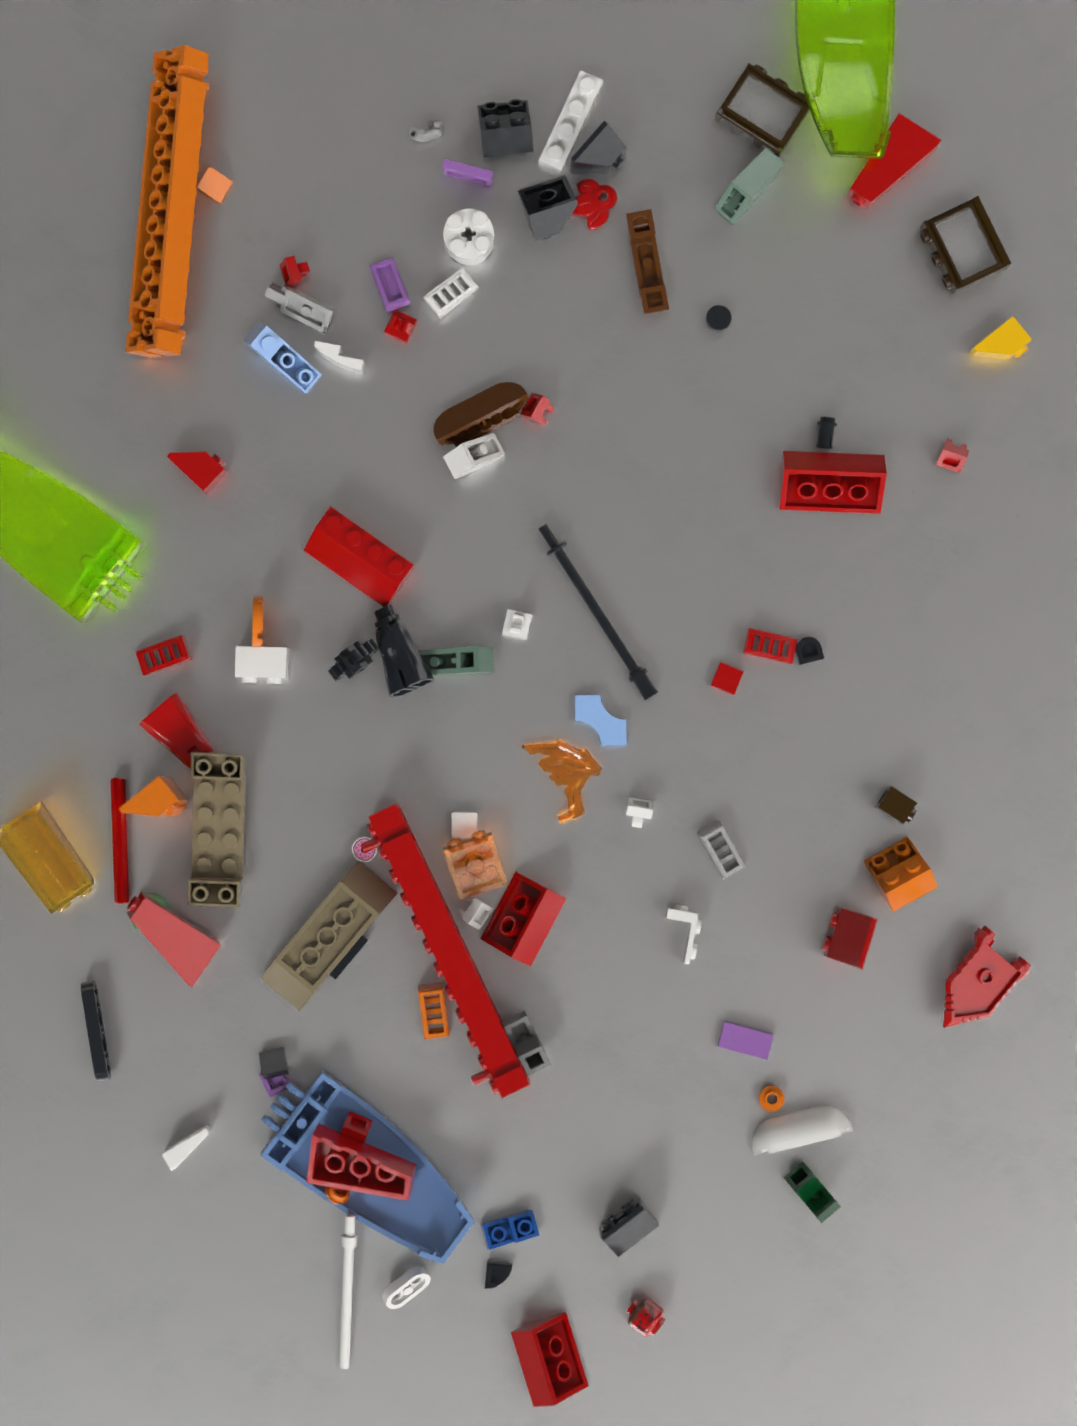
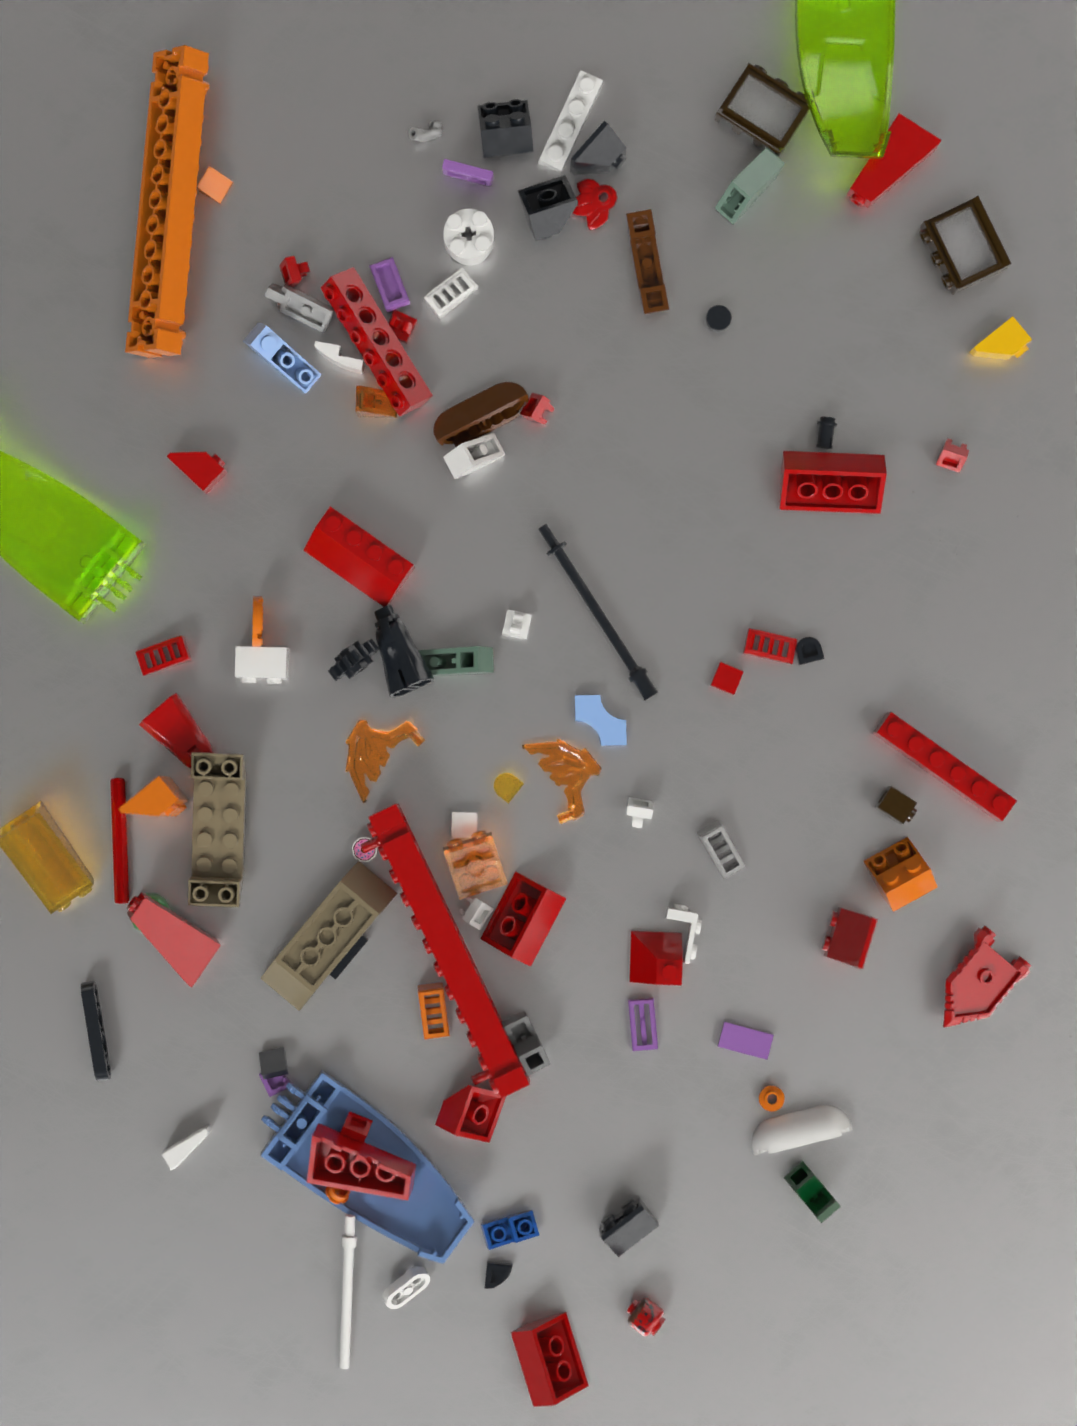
(369, 751): none -> clear orange animal
(373, 403): none -> clear orange slope
(376, 341): none -> red brick
(471, 1113): none -> red slope
(507, 786): none -> clear yellow tile
(641, 1002): none -> medium lavender tile
(656, 958): none -> red slope
(944, 767): none -> red brick

